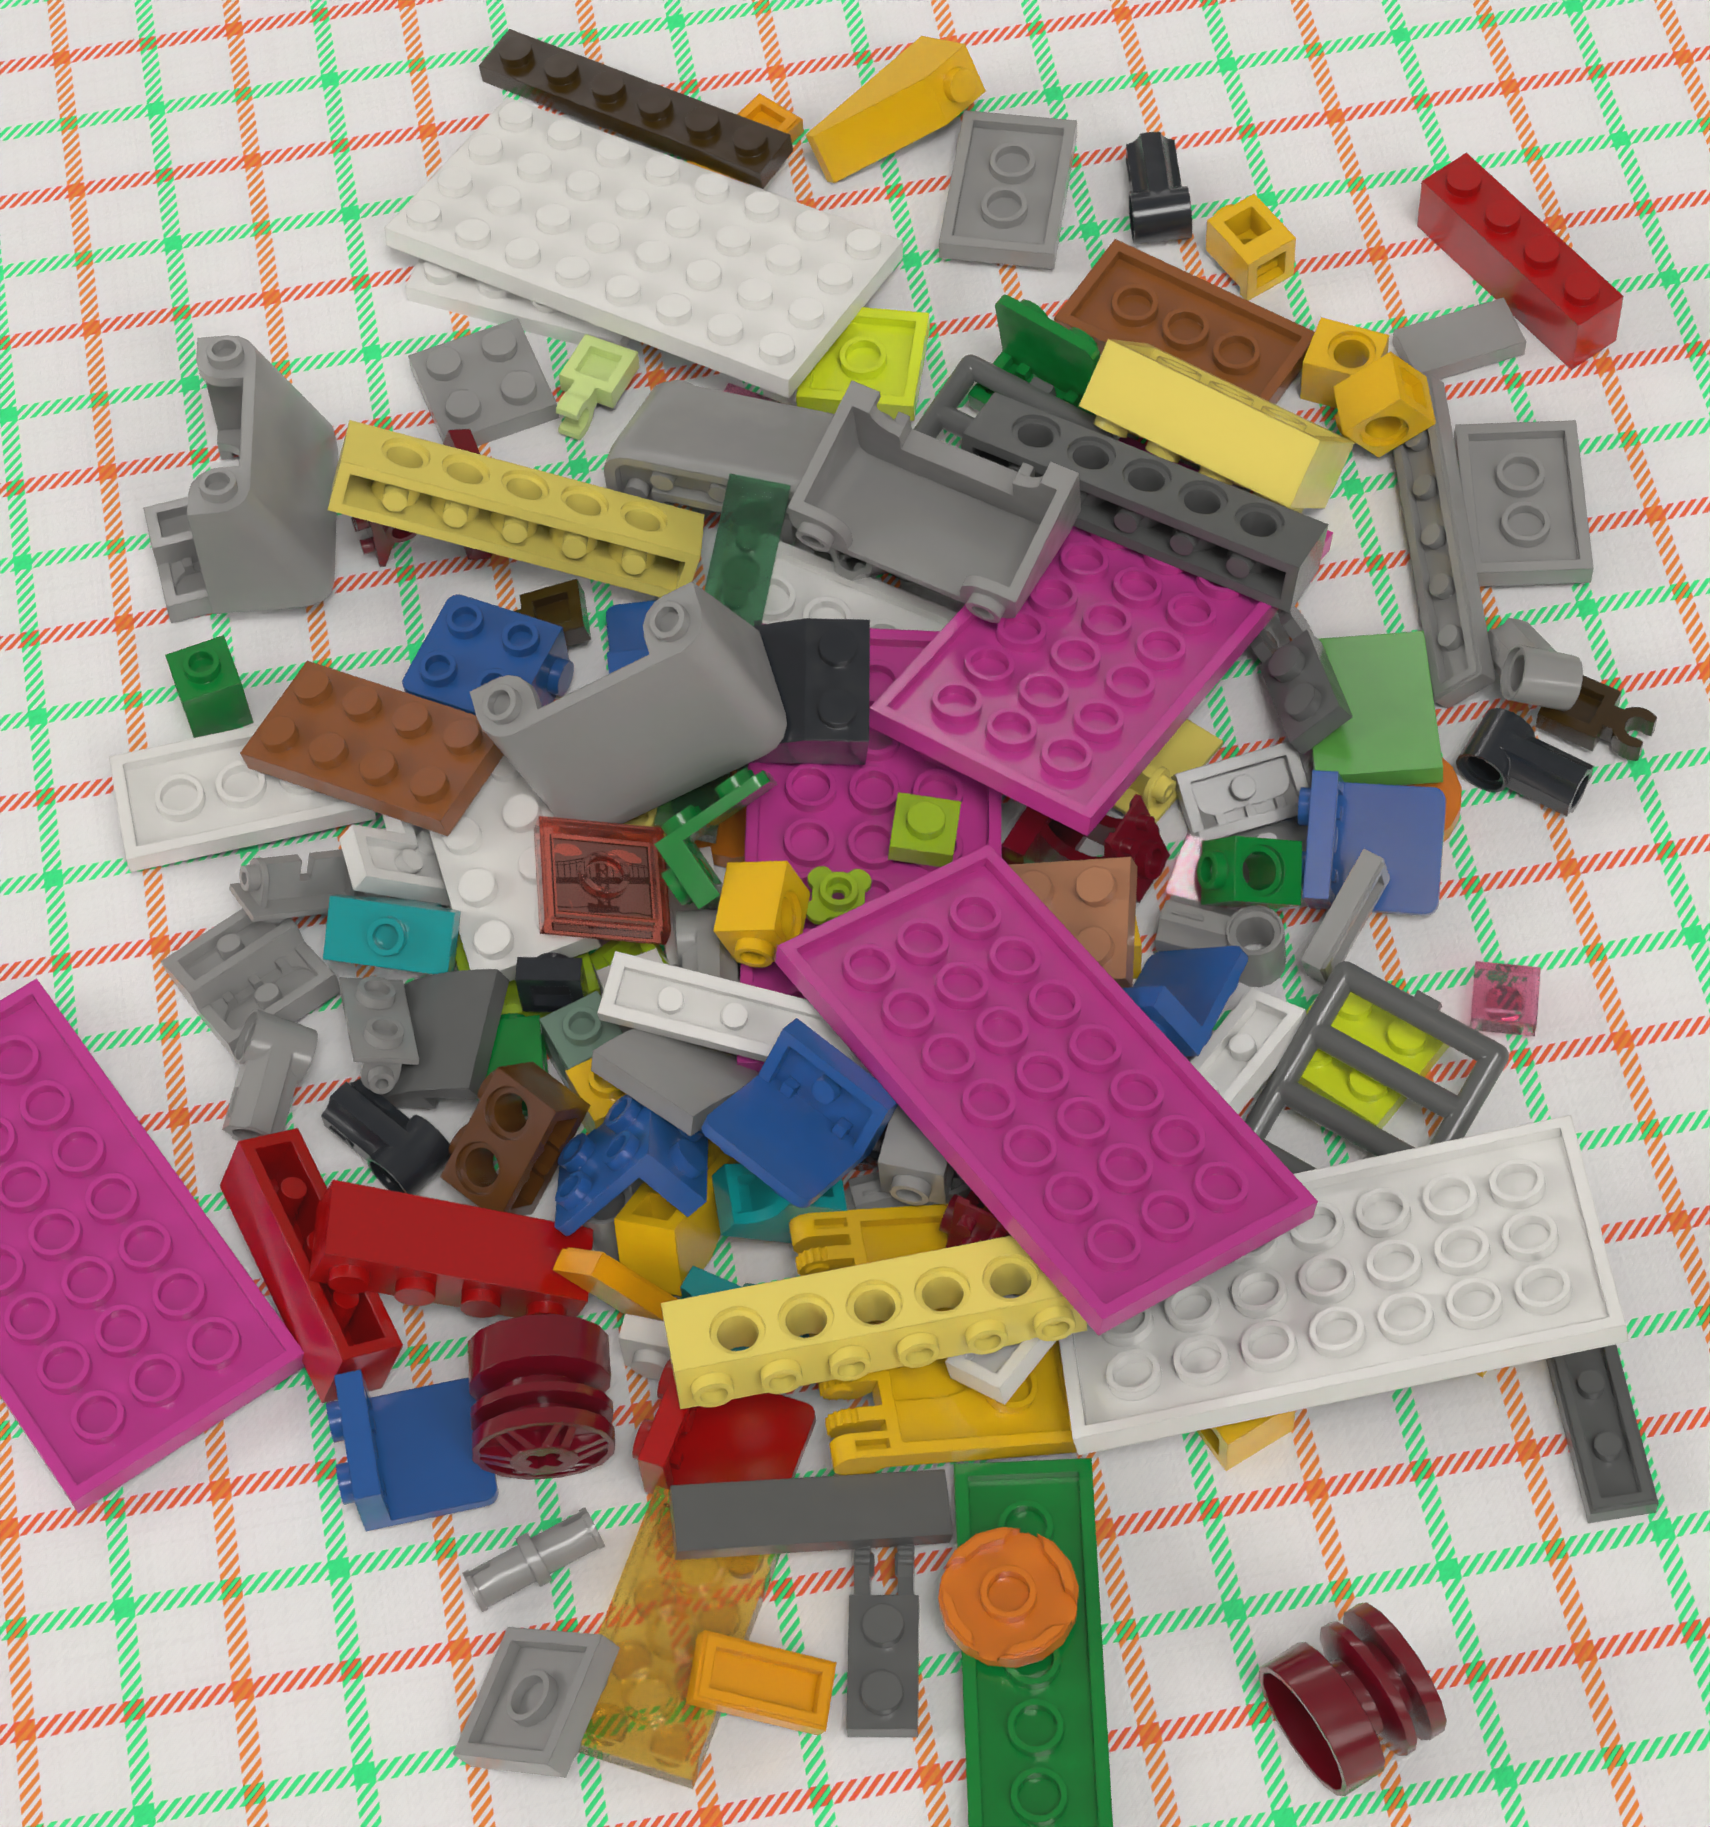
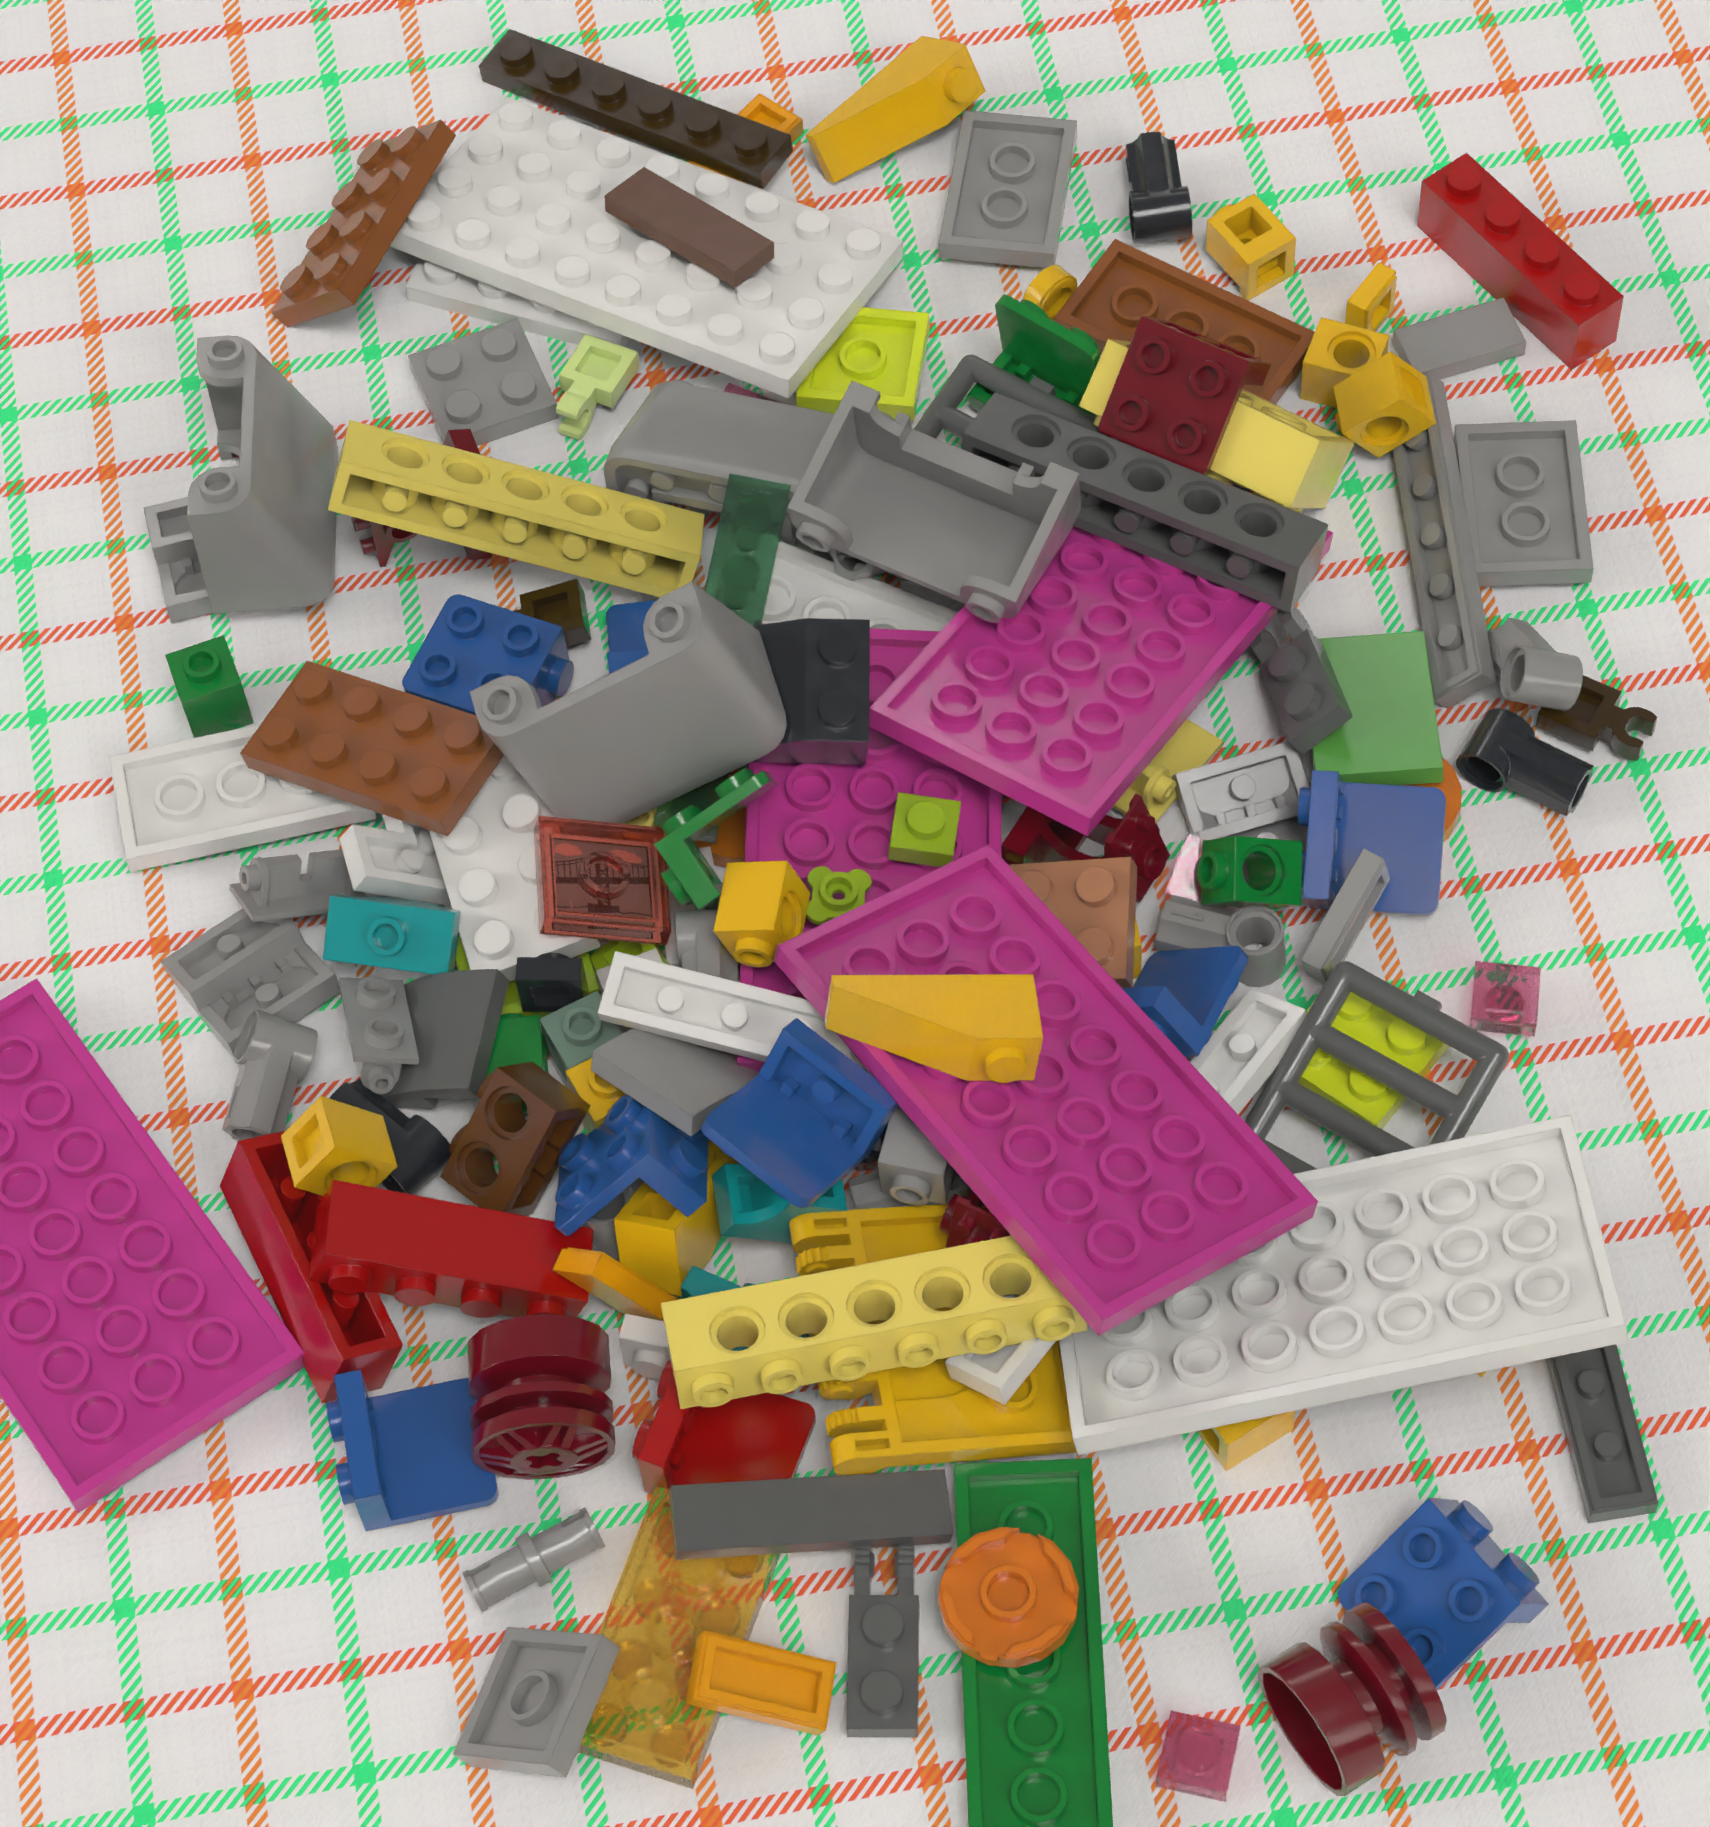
(339, 1145): none -> yellow brick
(363, 223): none -> dark orange plate
(689, 226): none -> reddish brown tile
(953, 1023): none -> yellow slope
(1051, 289): none -> yellow tile
(1178, 393): none -> dark red bracket
(1198, 1756): none -> clear pink plate
(1372, 299): none -> yellow tile
(1445, 1585): none -> blue bracket

